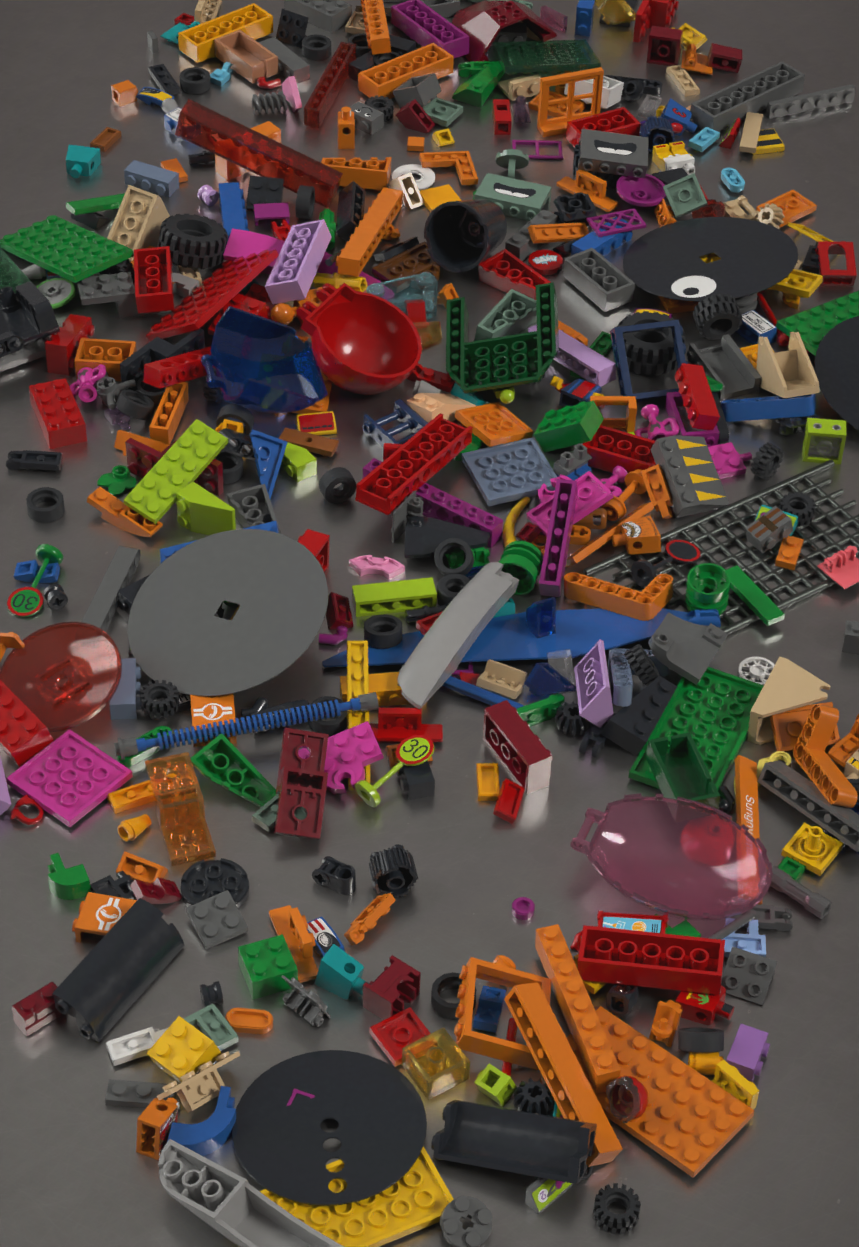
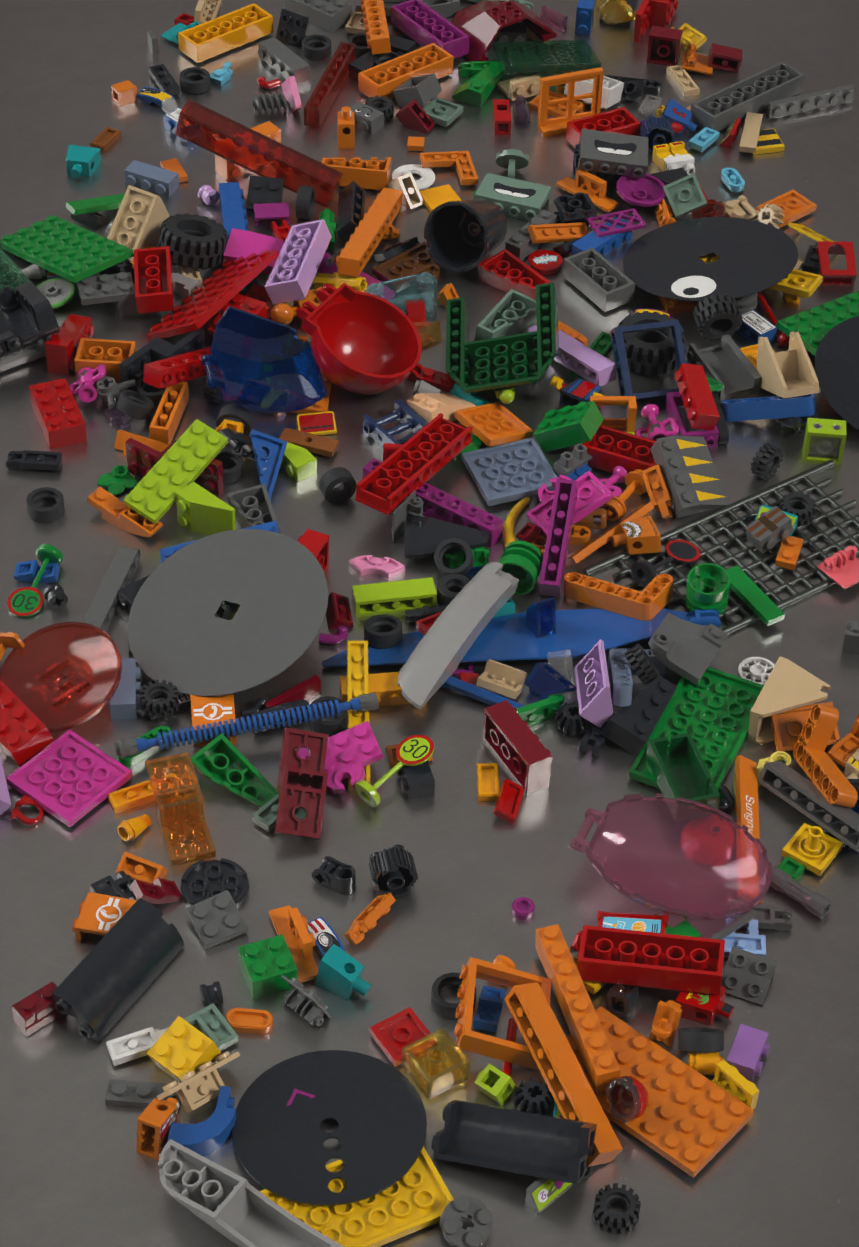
(69, 882): green brick -> none
(204, 157): black pin -> none
(247, 55): nougat piece -> none
(306, 690): none -> dark red tile
(392, 989): dark red piece -> none
(400, 723): red bracket -> none
(443, 137): yellow slope -> none
(537, 143): magenta window -> none
(728, 460): dark pink plate -> none

